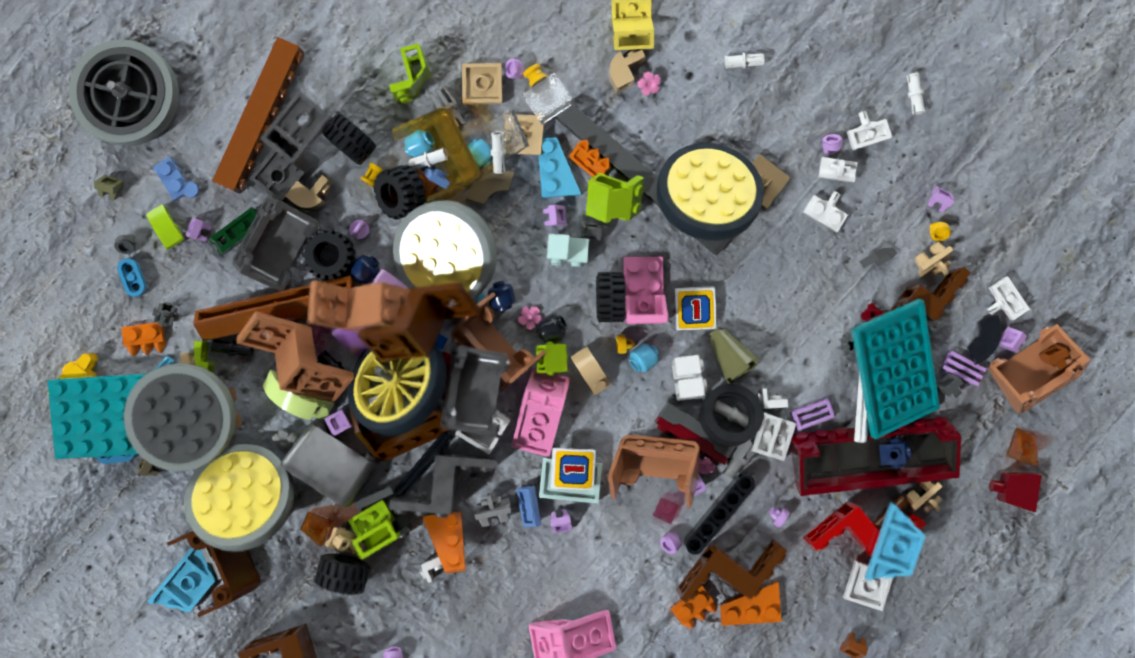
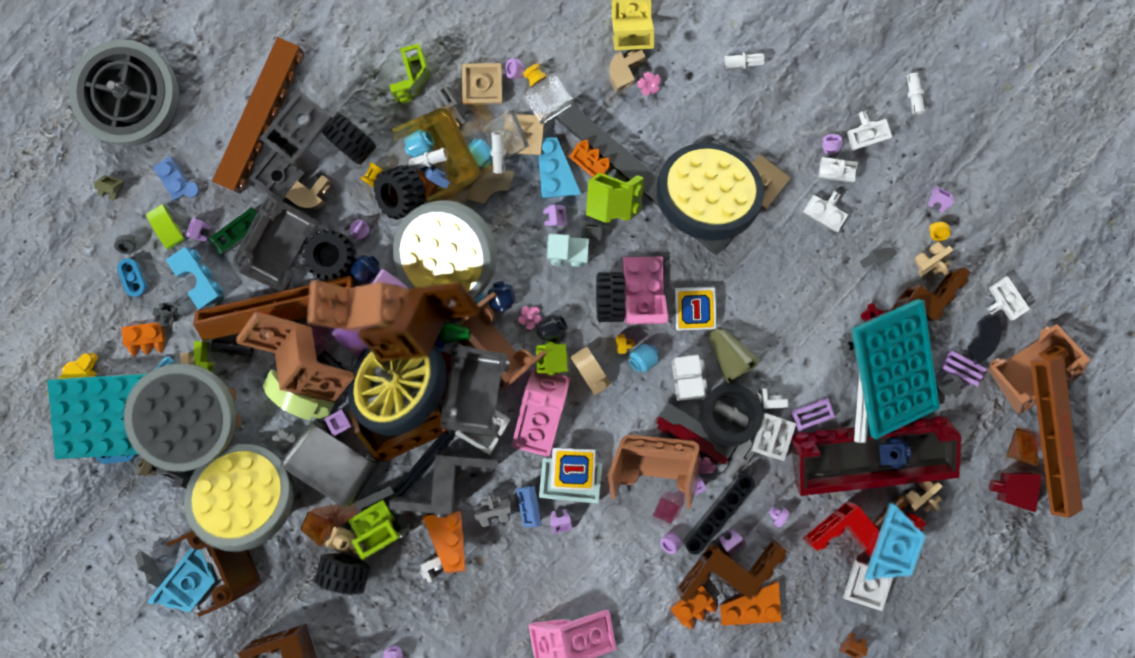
(148, 566): none -> dark grey slope
(180, 479): none -> dark grey slope
(206, 290): none -> medium azure arch
(454, 333): none -> green cone
(734, 544): none -> lavender tile
(1012, 339): lavender tile -> none
(1056, 435): none -> dark orange brick

